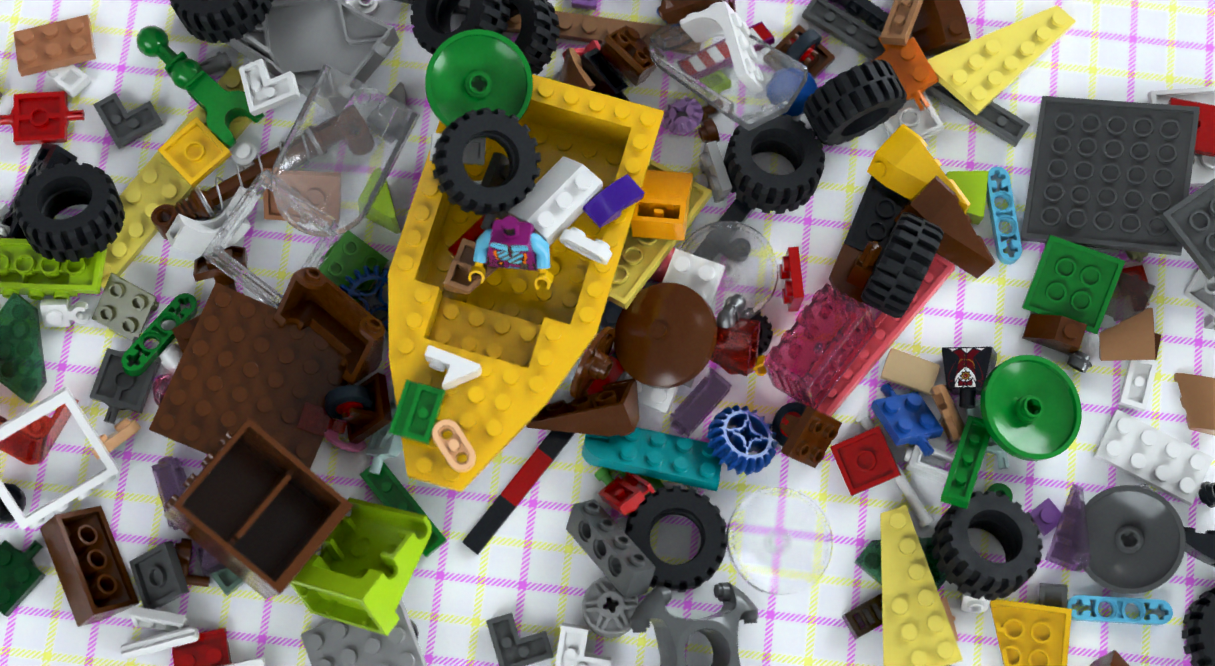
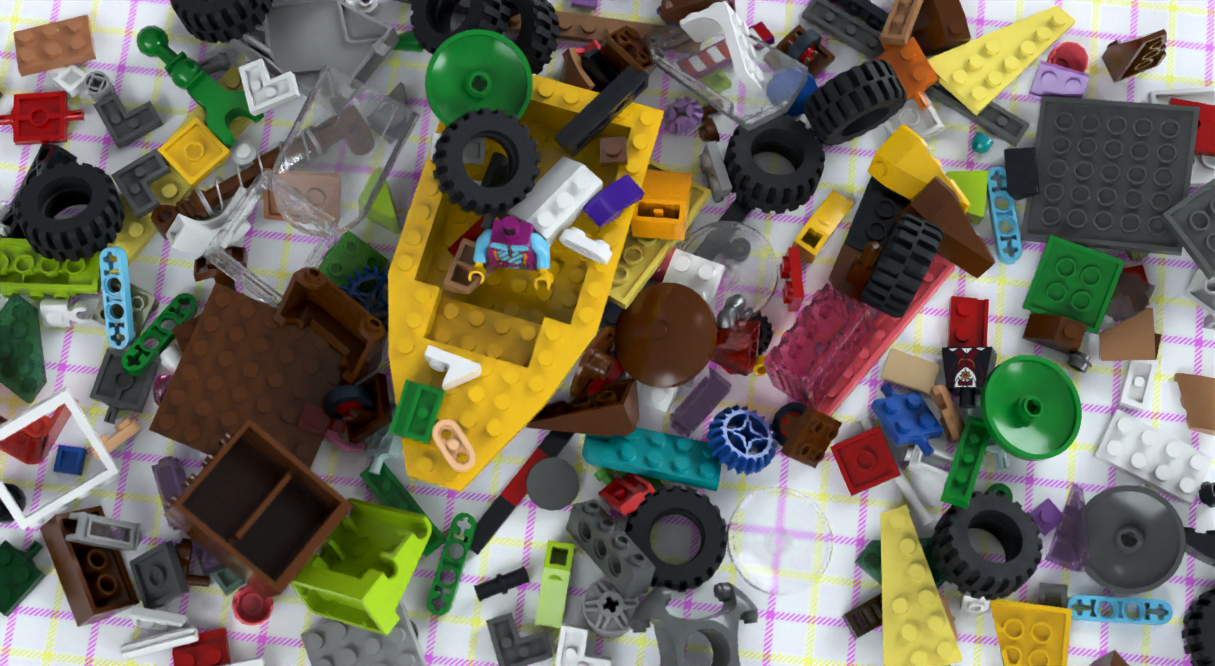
(70, 460): none -> blue tile
(101, 90): none -> light grey wheel
(105, 532): none -> light grey window
(111, 297): none -> medium azure beam
(135, 181): none -> dark grey plate
(251, 607): none -> coral hair
(408, 43): none -> green cone
(447, 562): none -> green beam
(501, 583): none -> black pin
(552, 484): none -> dark grey tile
(554, 584): none -> lime slope
(602, 110): none -> black fence
(613, 151): none -> reddish brown plate
(822, 226): none -> yellow slope
(967, 322): none -> red plate
(981, 143): none -> teal hinge
(1021, 172): none -> black slope
(1057, 82): none -> plate
(1070, 56): none -> coral hair
(1135, 55): none -> reddish brown wedge

